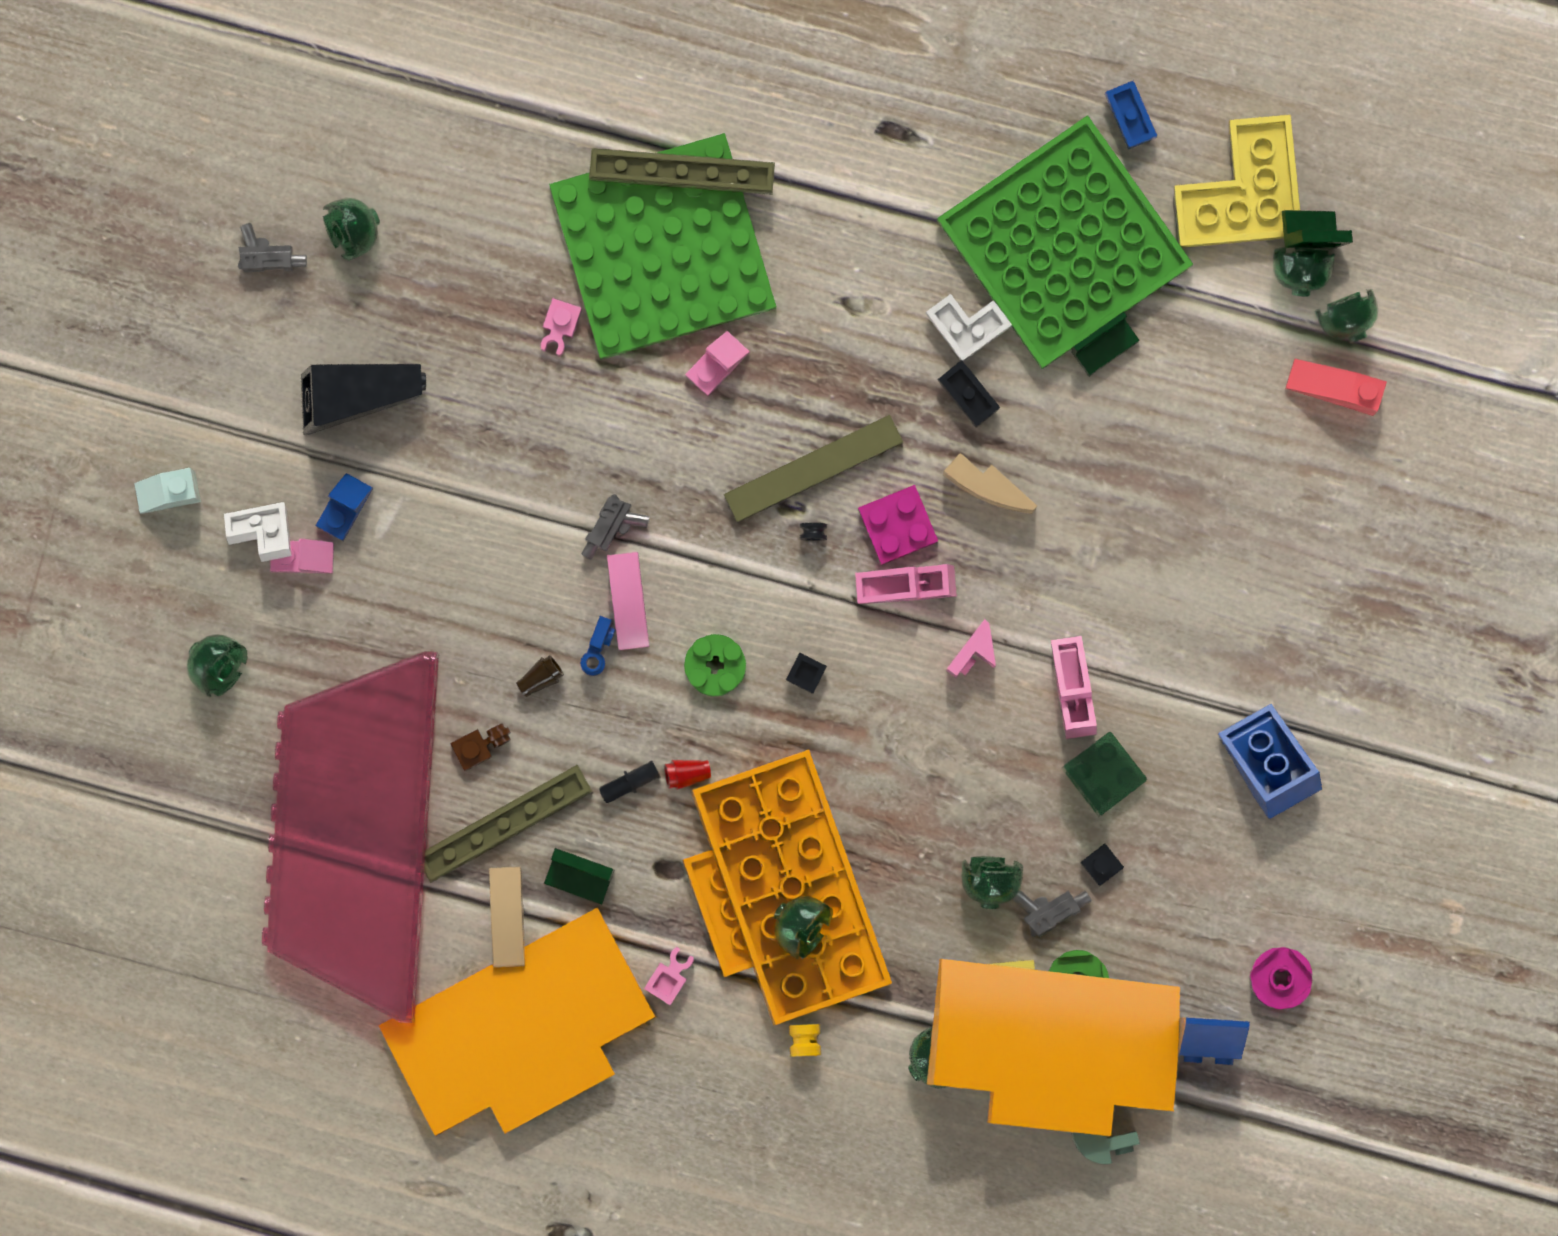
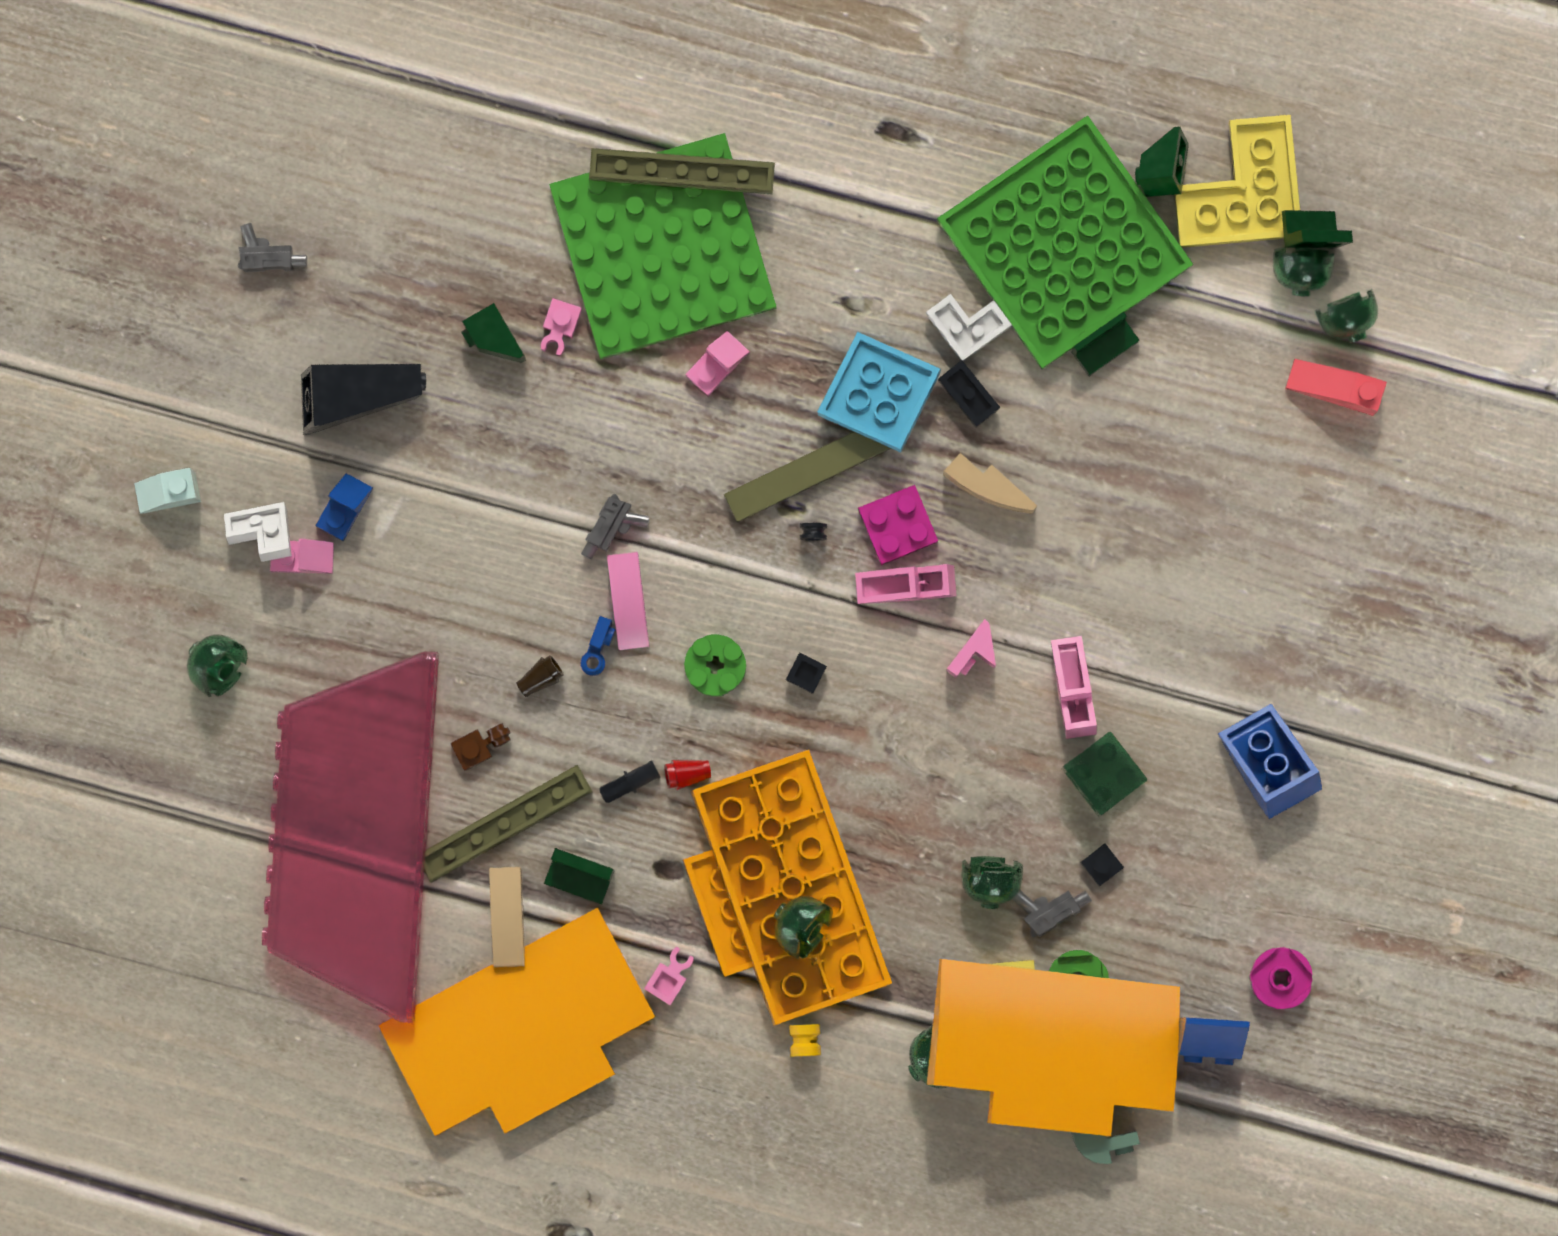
(351, 226): clear green cylinder -> none
(492, 335): none -> dark green slope
(879, 392): none -> medium azure plate
(1130, 114): blue plate -> none
(1163, 165): none -> dark green slope

